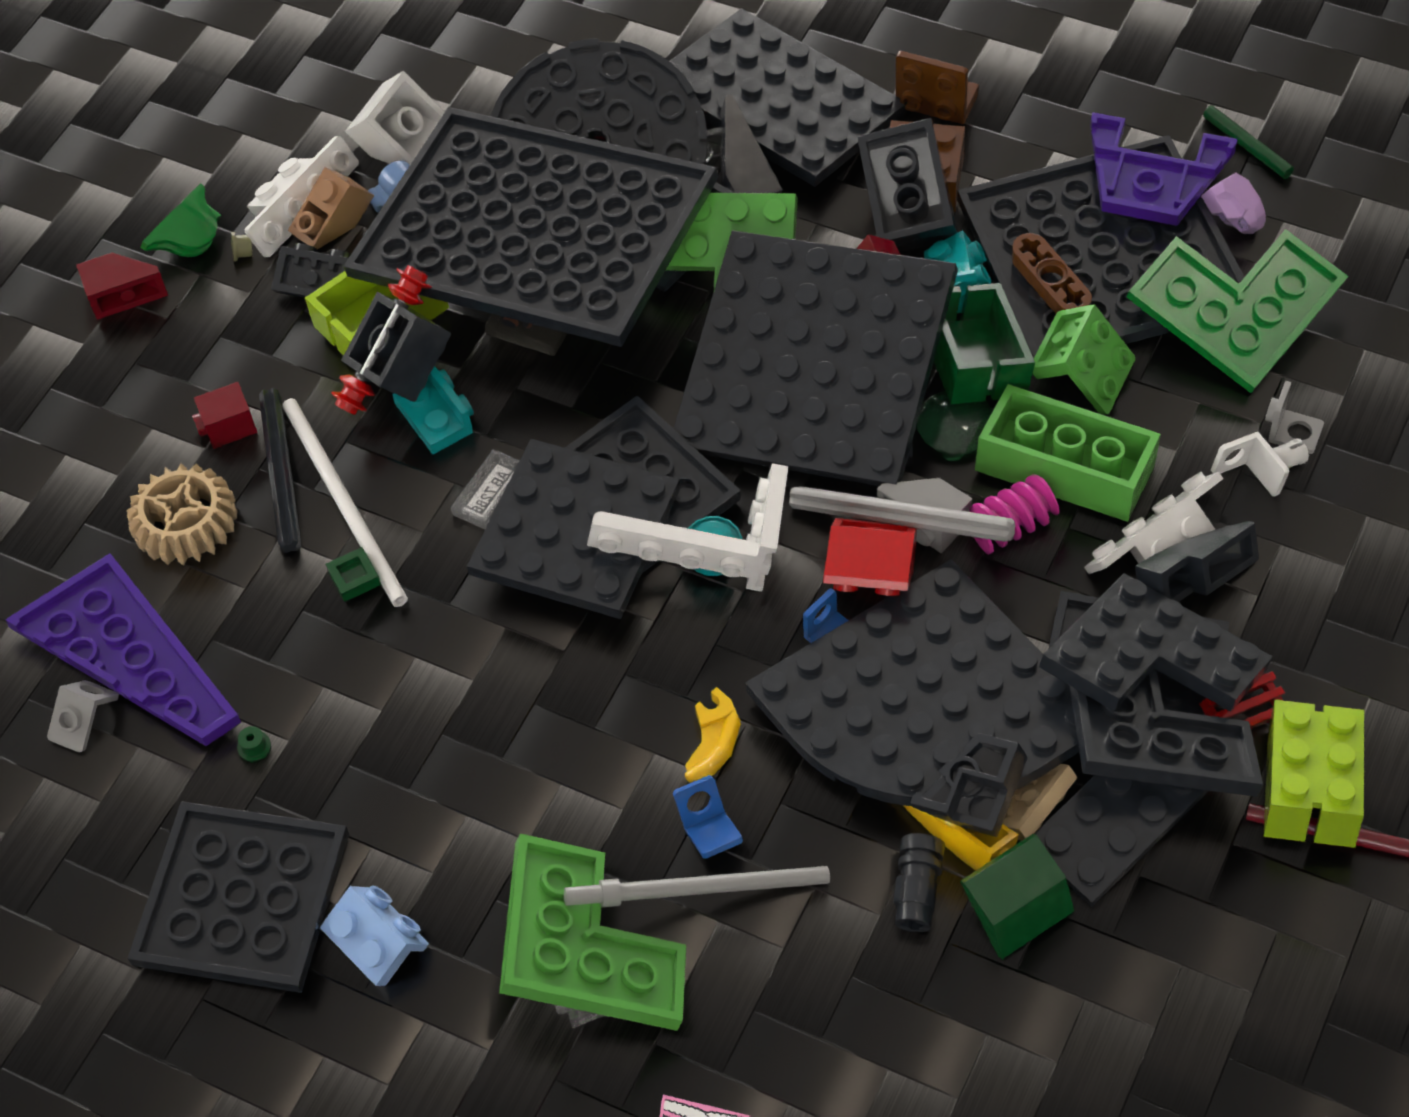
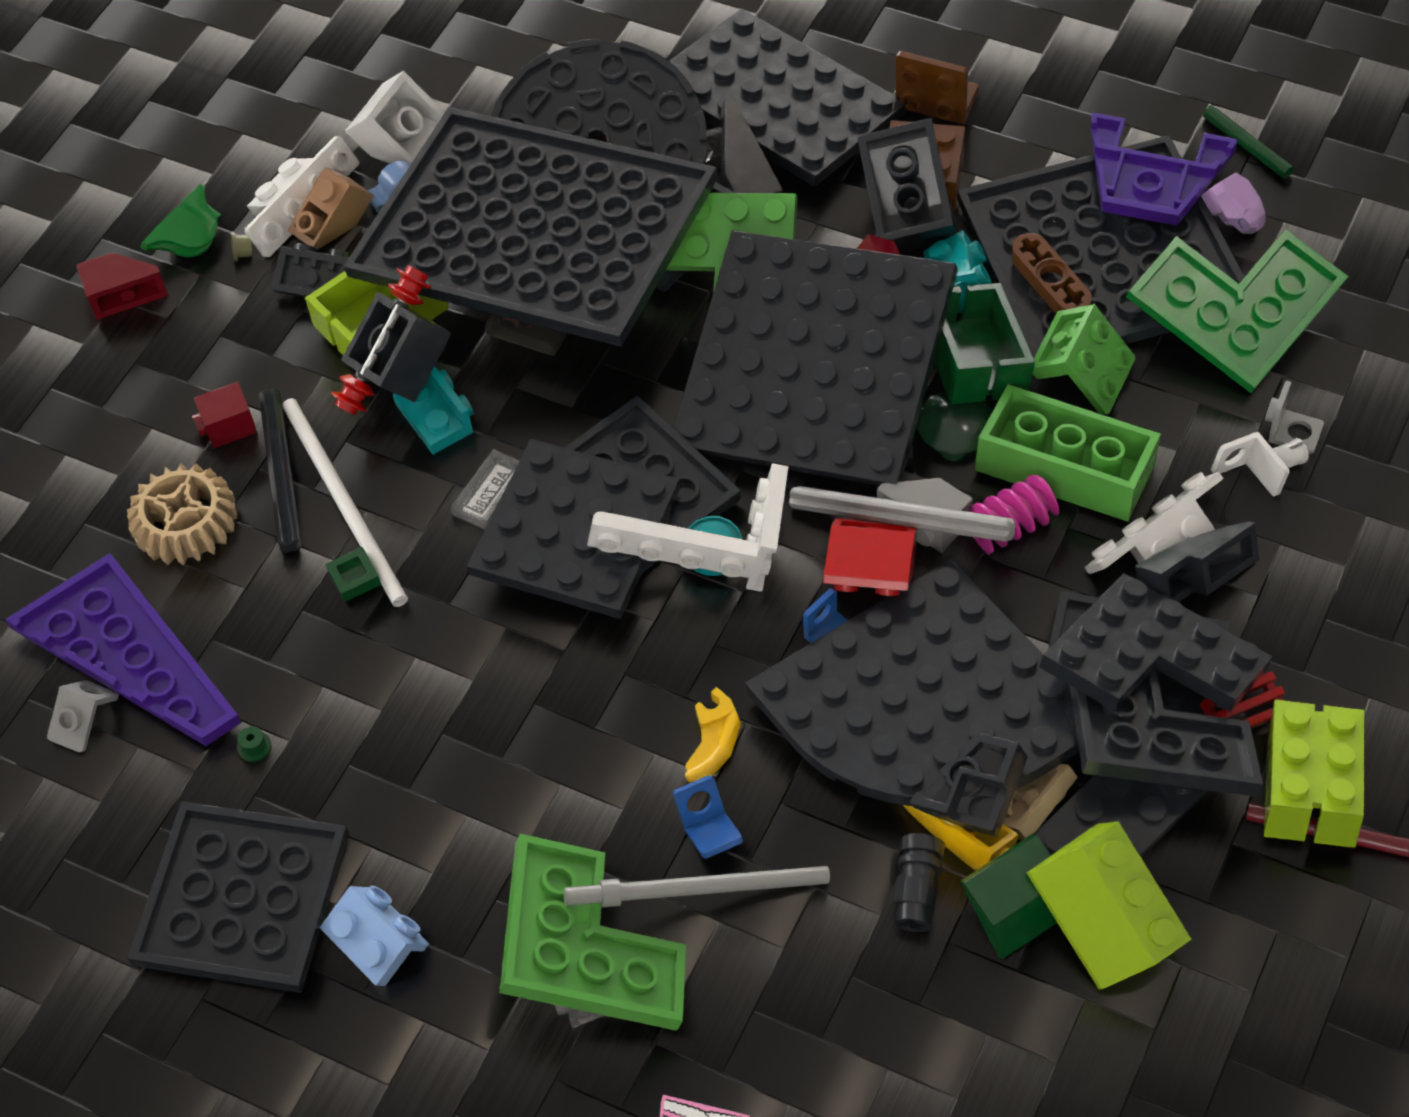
(1108, 905): none -> lime slope

